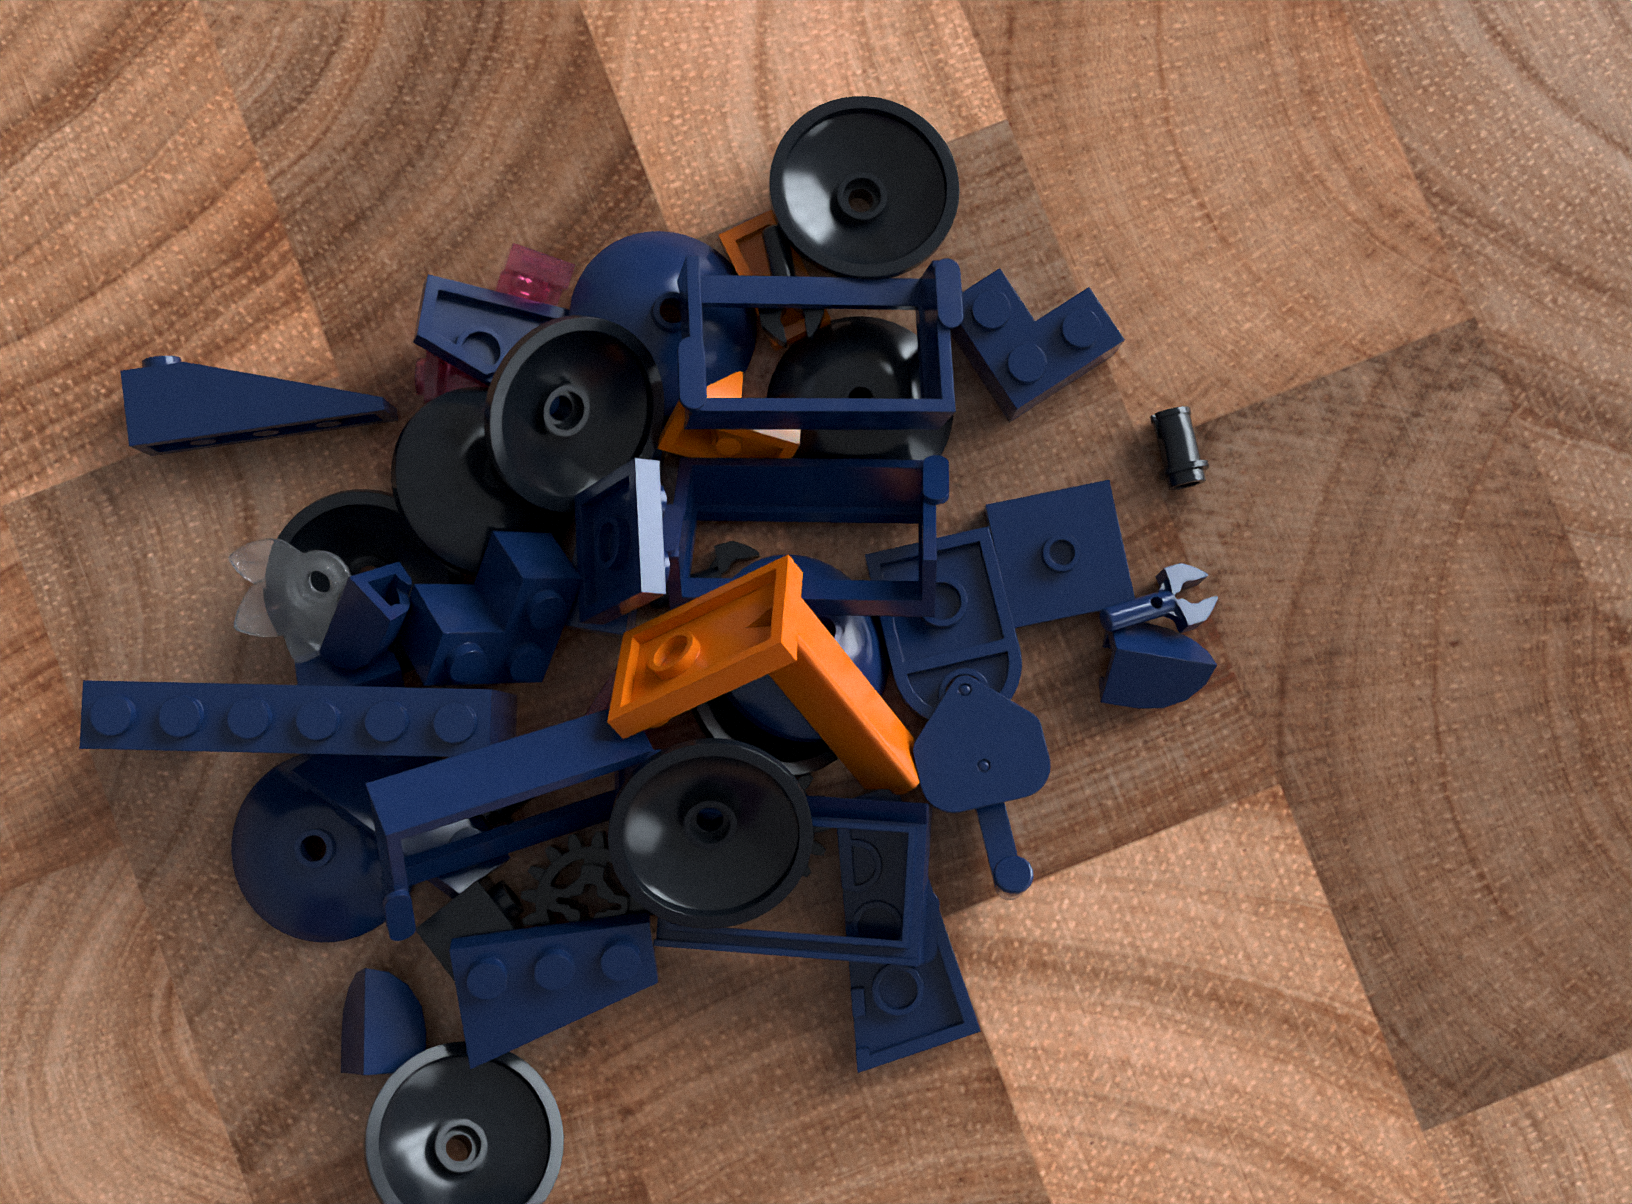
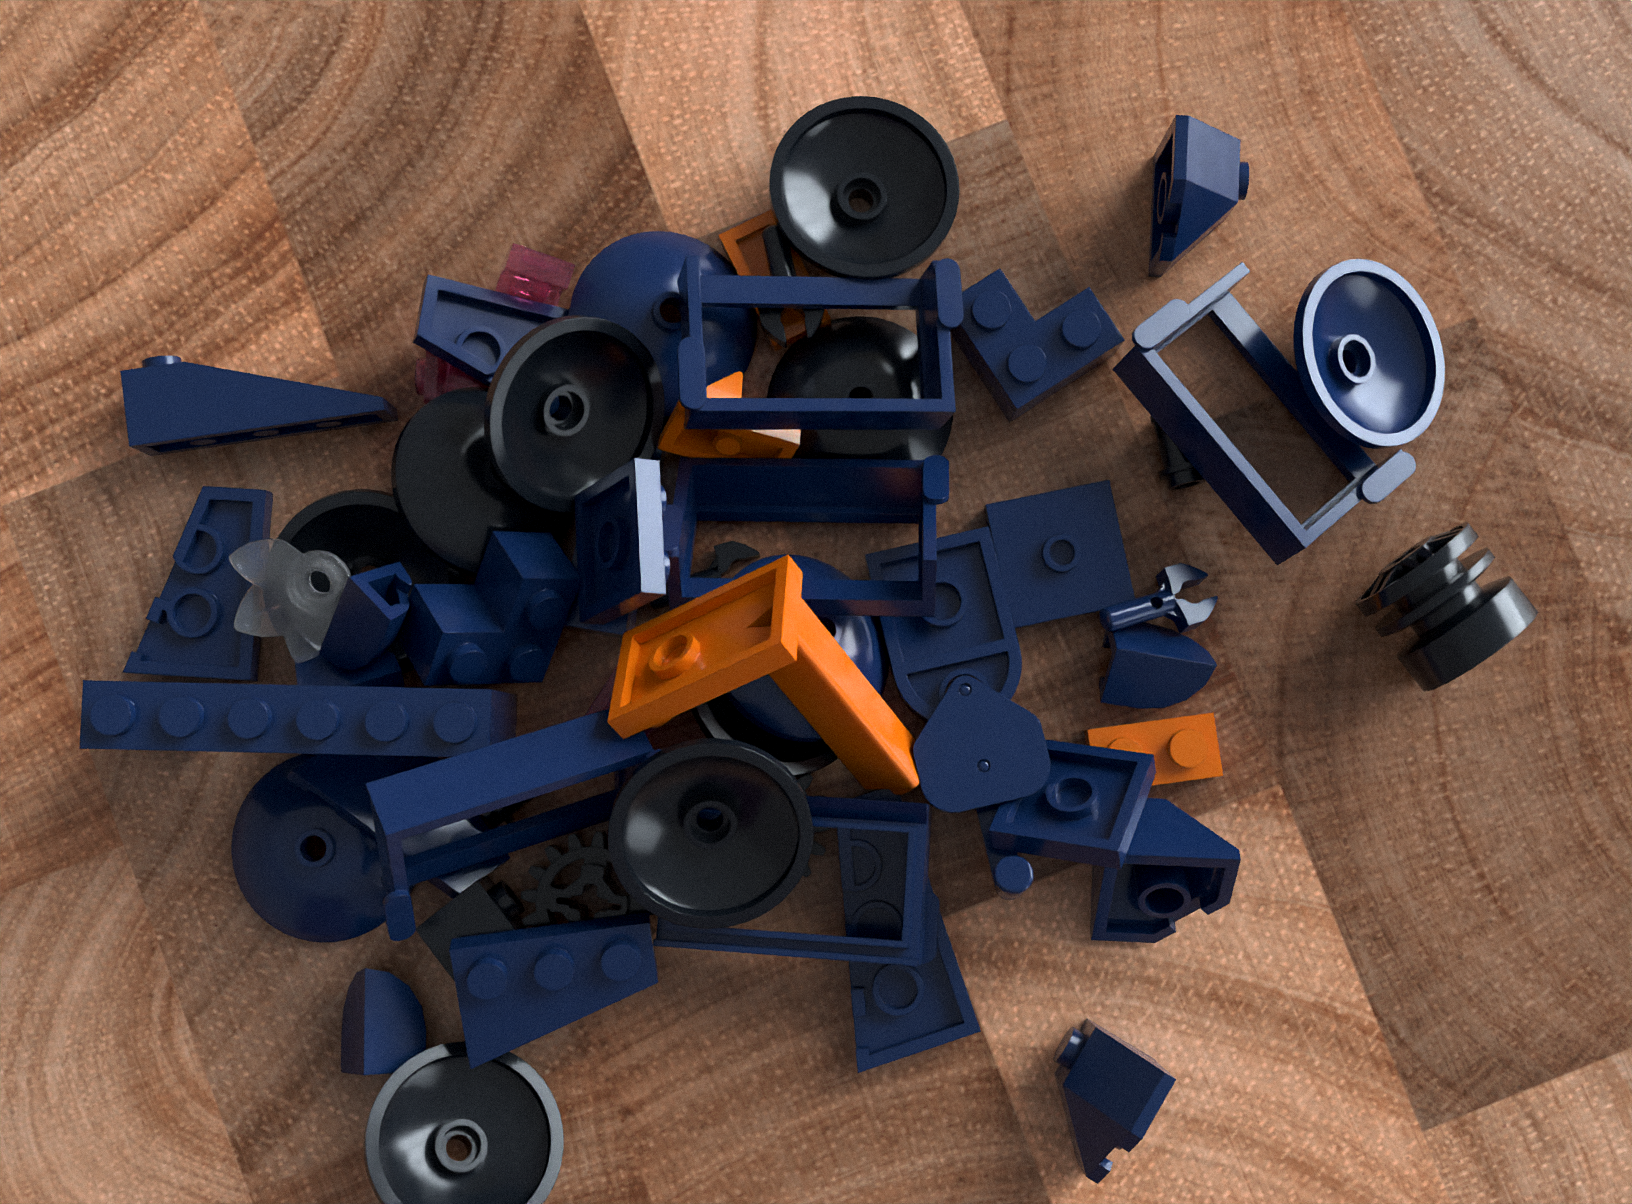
(195, 616): none -> dark blue wing
(1083, 808): none -> dark blue plate
(1106, 1094): none -> dark blue slope
(1166, 875): none -> dark blue slope
(1181, 746): none -> orange plate
(1192, 188): none -> dark blue slope
(1212, 450): none -> dark blue piece
(1369, 354): none -> dark blue dish
(1450, 613): none -> black wheel

